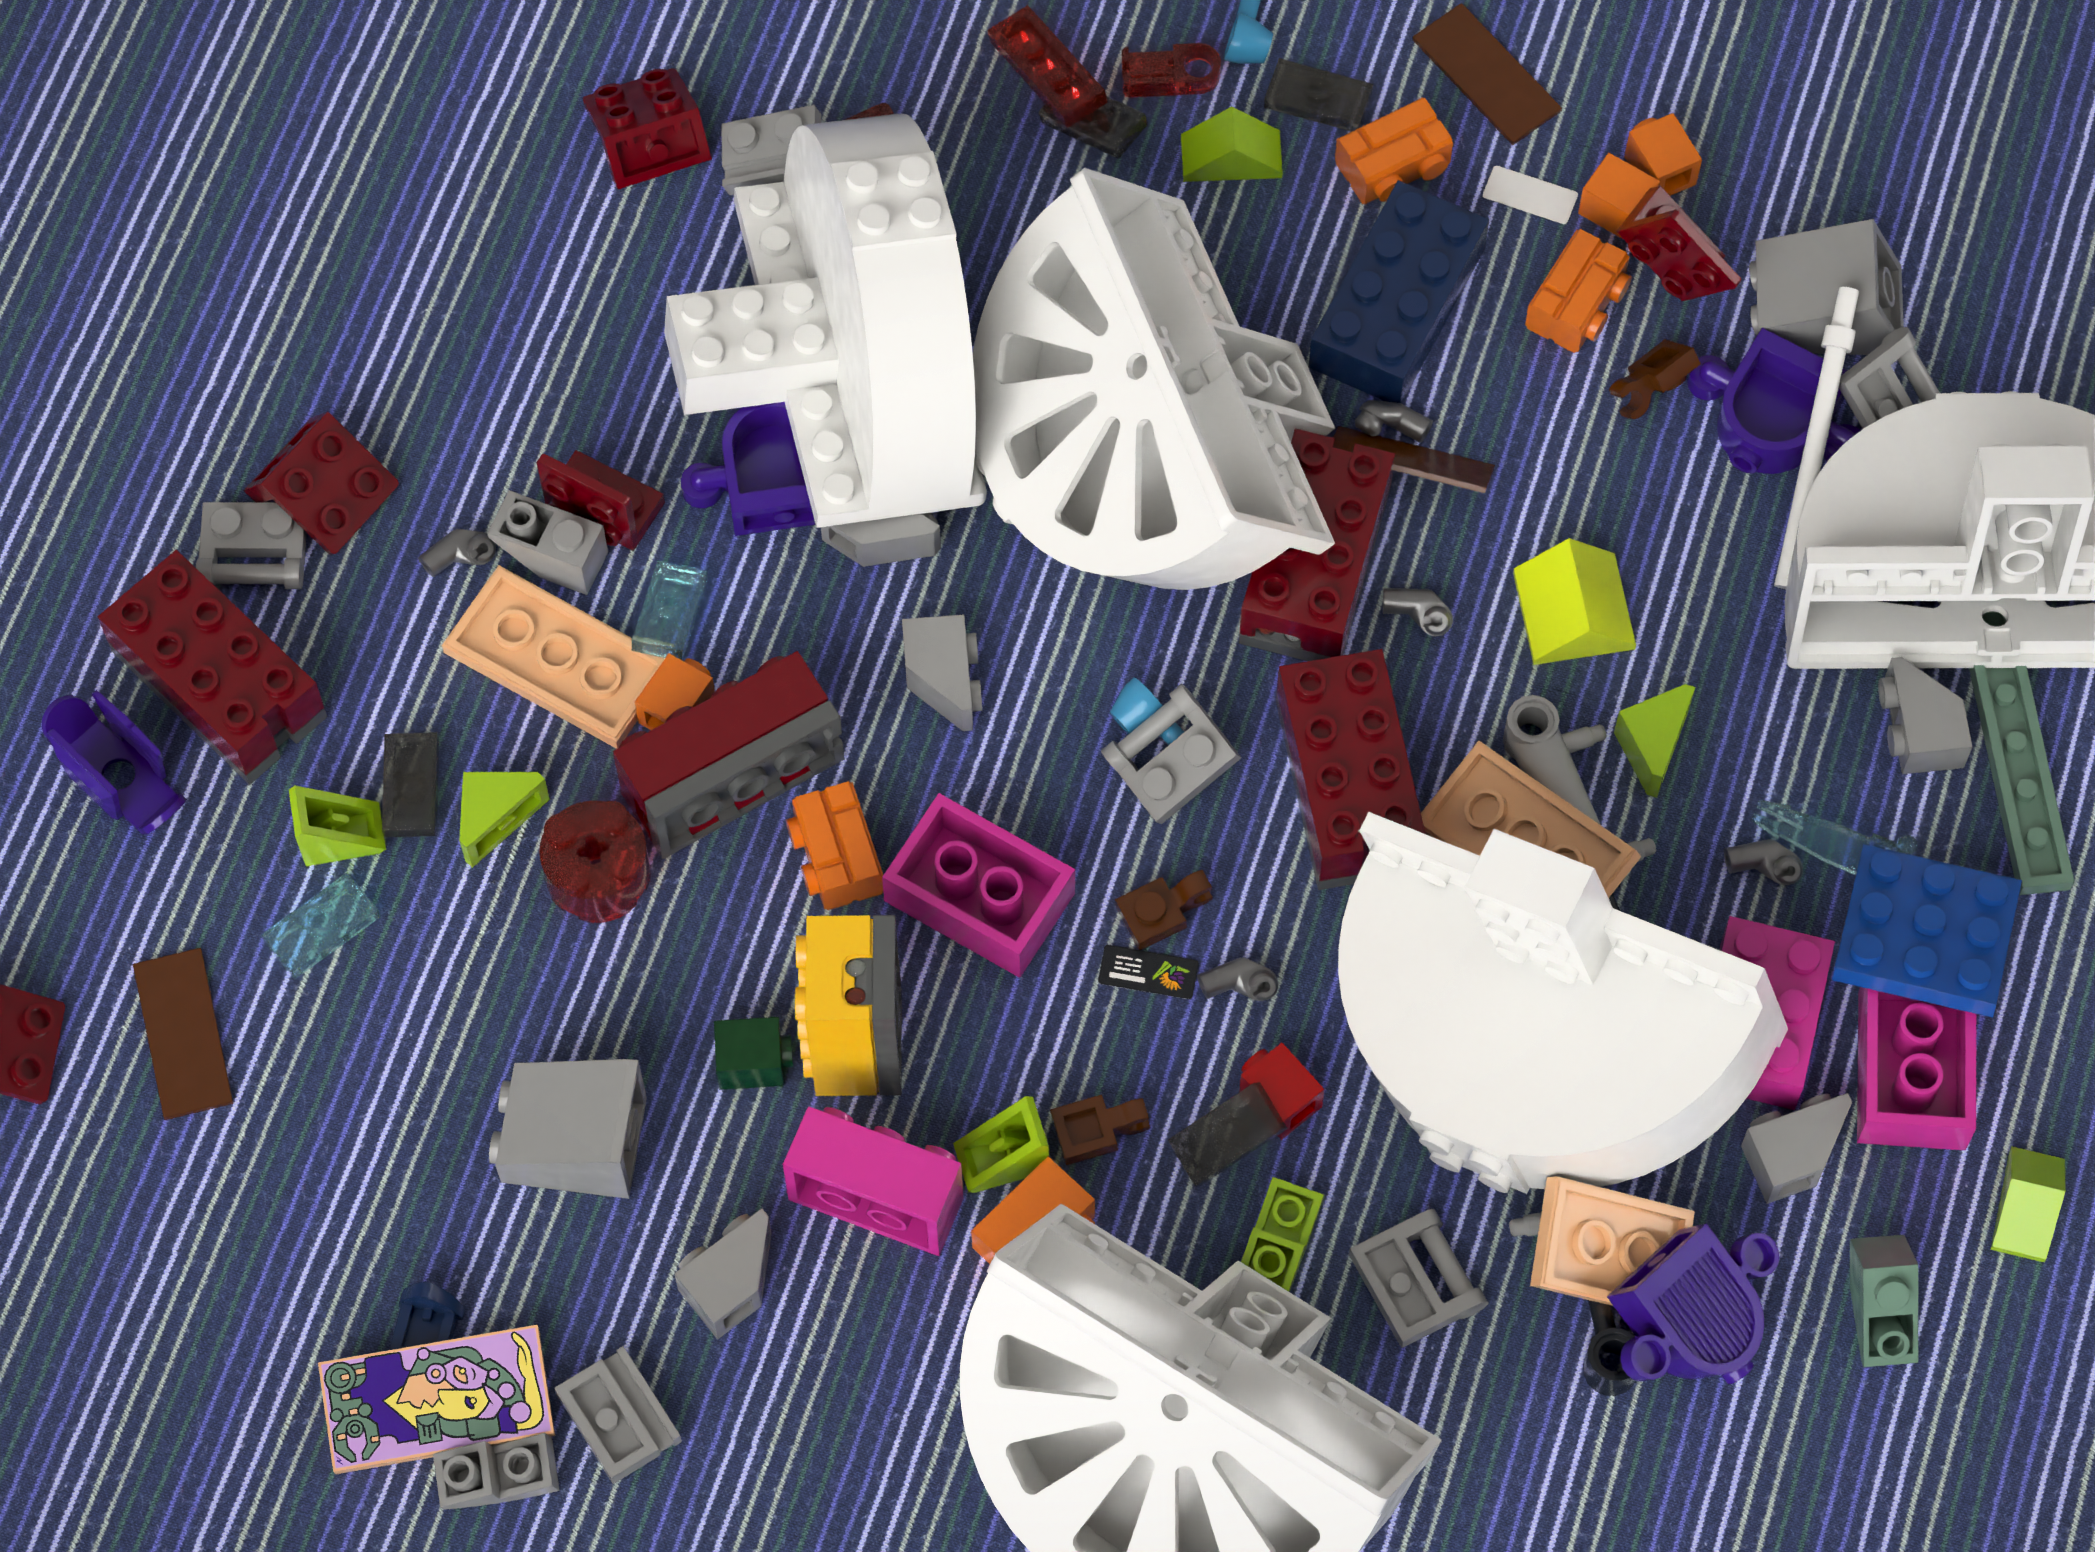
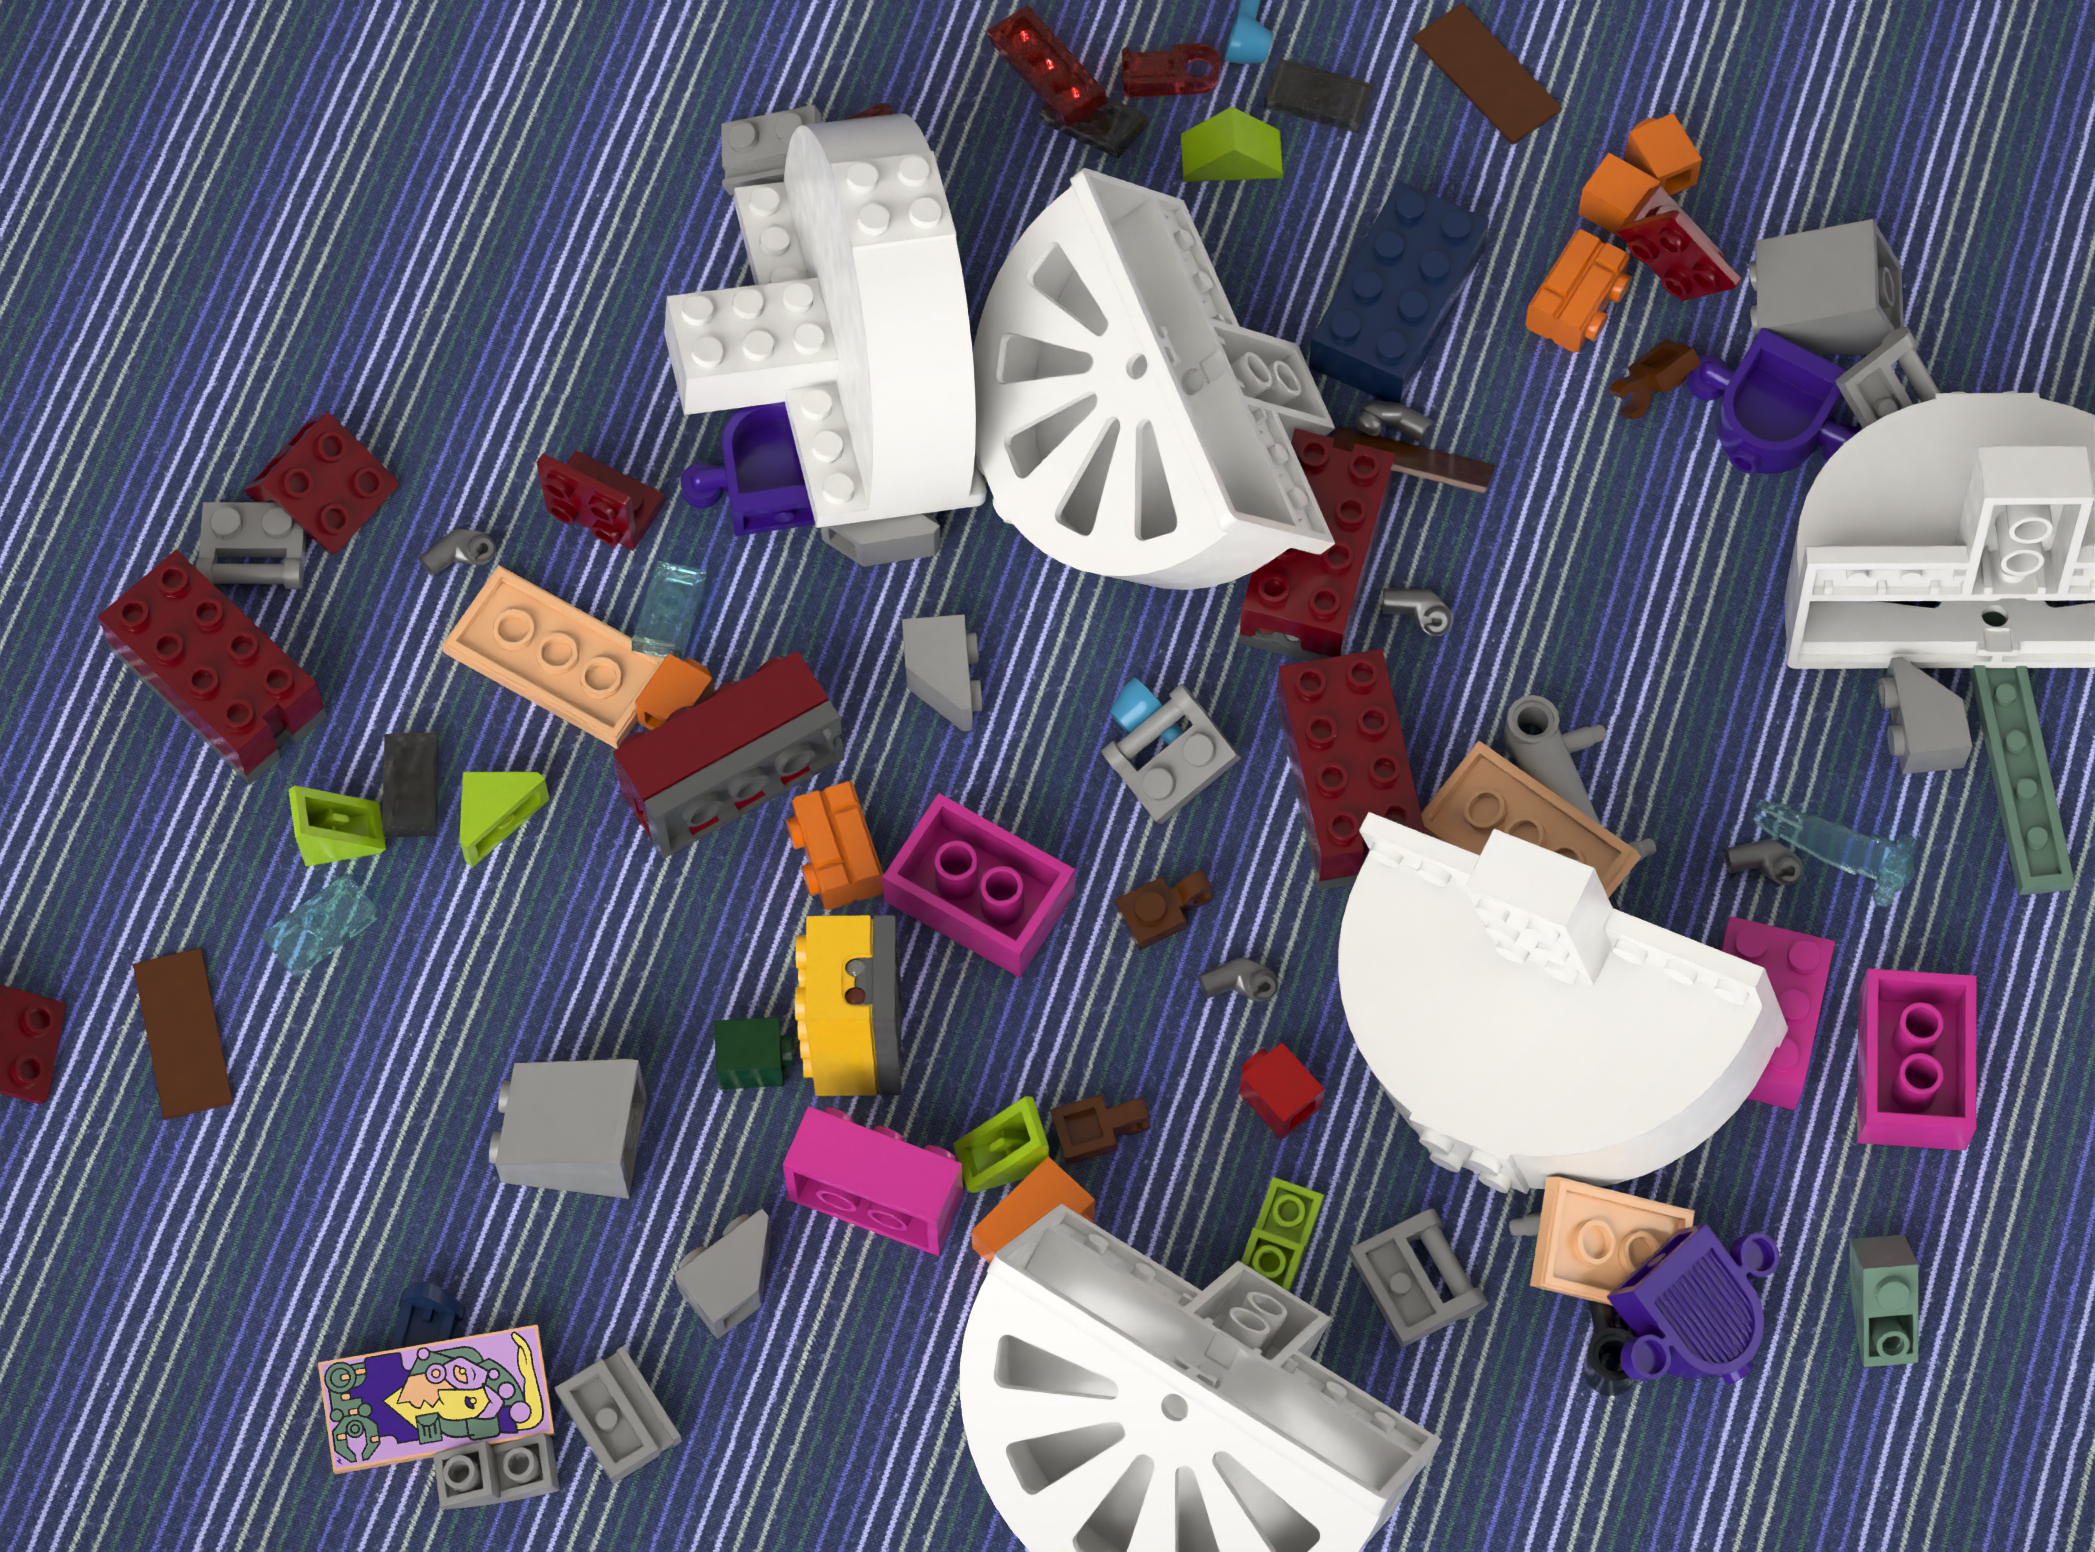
(89, 747): dark purple piece -> none
(550, 541): light grey slope -> none
(590, 833): clear red brick -> none
(648, 127): dark red bracket -> none
(1148, 972): black sticker -> none
(1227, 1134): clear smoke plate -> none
(1394, 148): orange brick -> none
(1530, 194): white sticker -> none
(1573, 603): neon yellow slope -> none
(1651, 732): lime slope -> none
(1794, 1148): light grey slope -> none
(1837, 341): white bar -> none
(1927, 930): blue plate -> none
(2029, 1204): lime slope -> none

